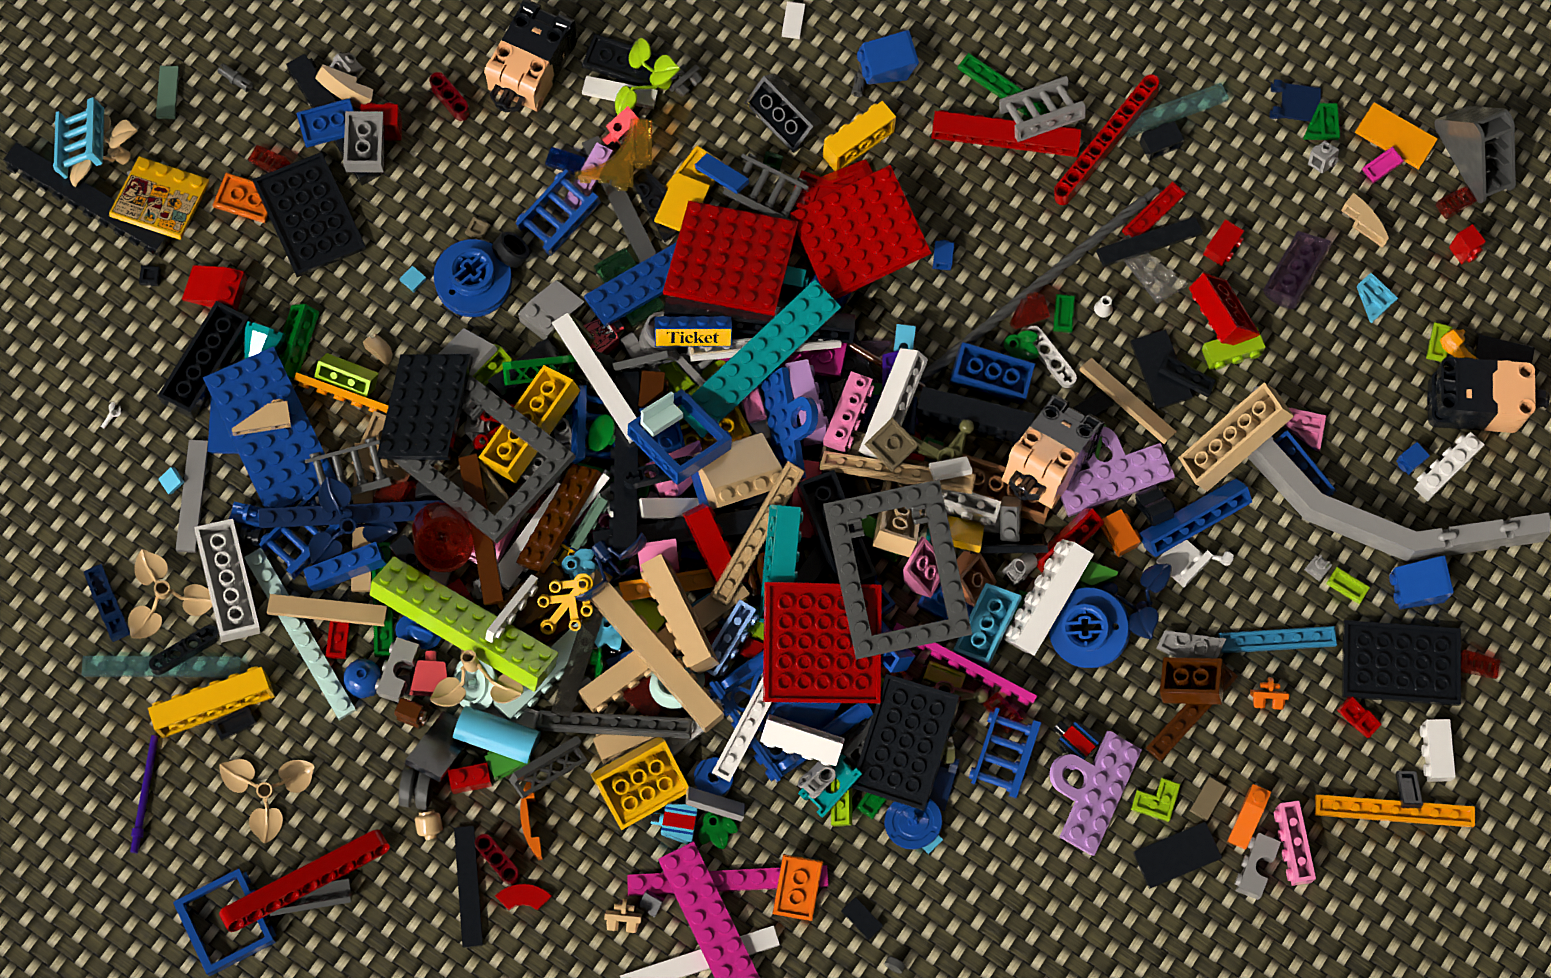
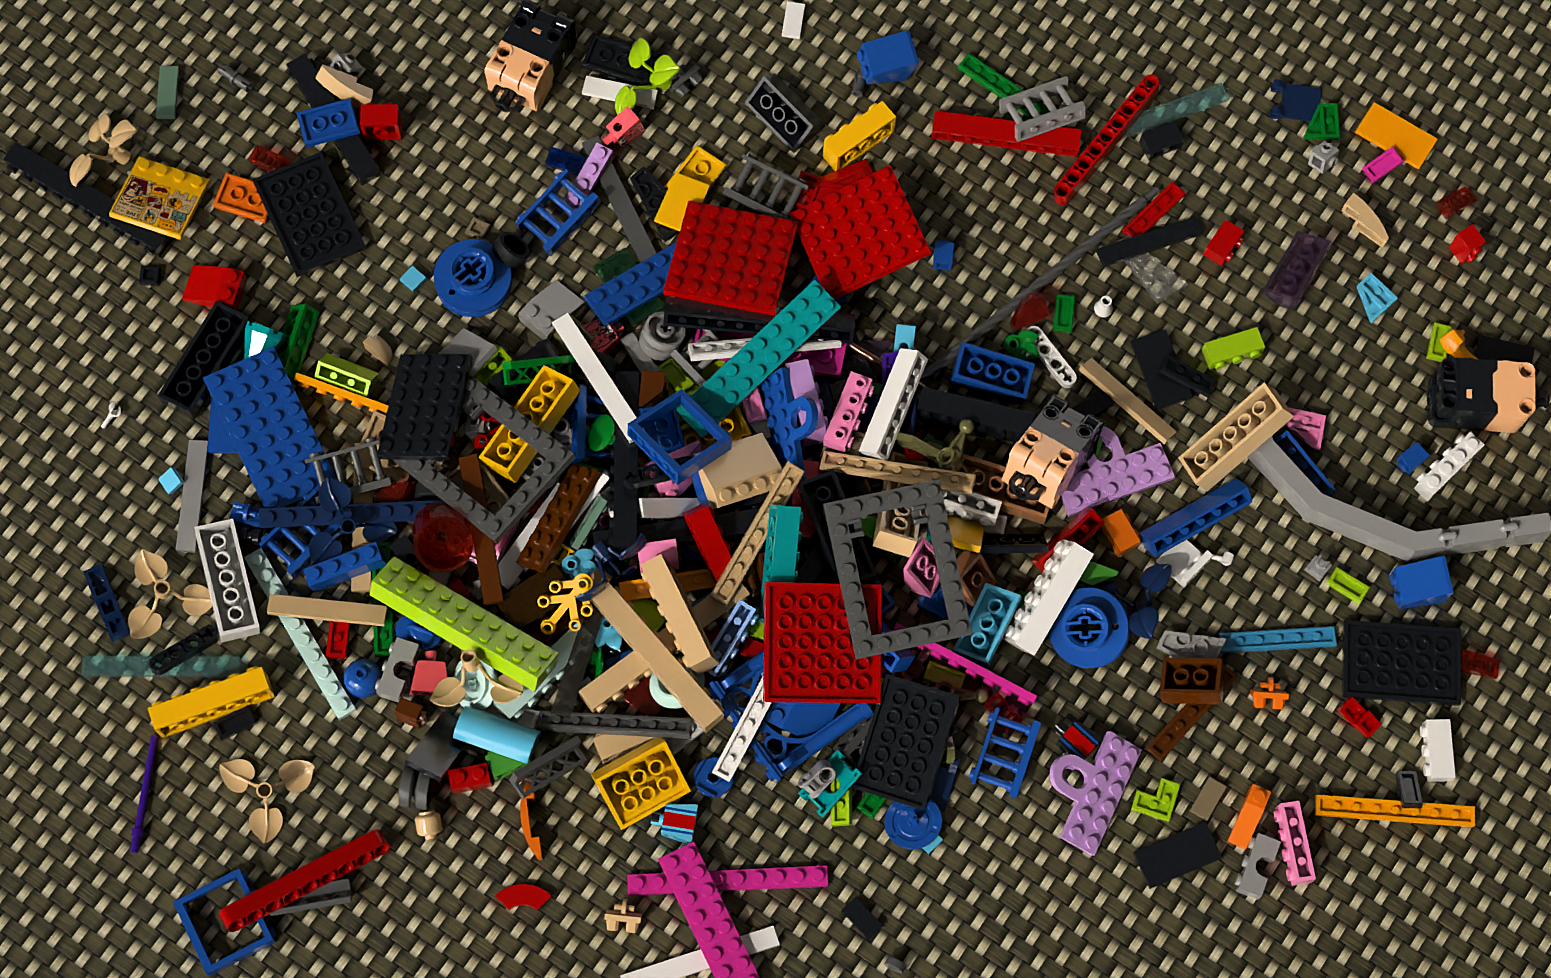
(93, 140): medium azure fence -> none
(270, 417): tan slope -> none
(364, 142): light grey slope -> none
(451, 104): dark red beam -> none
(468, 887): black tile -> none
(502, 867): dark red beam -> none
(508, 614): white plate -> none
(619, 168): clear yellow arch -> none
(646, 361): dark grey tile -> none
(650, 903): black tile -> none
(660, 415): light aqua panel -> none
(693, 331): brick -> none
(715, 804): light grey tile -> none
(718, 832): green plate -> none
(721, 173): blue tile -> none
(773, 160): dark green slope -> none
(795, 280): teal brick -> none
(797, 887): orange tile -> none
(802, 740): white brick -> none
(892, 444): dark tan tile -> none
(950, 468): white tile -> none
(1010, 519): dark grey brick -> none
(1020, 568): light grey piece -> none
(1155, 505): black brick -> none
(1223, 310): red slope -> none
(1481, 147): dark grey brick -> none

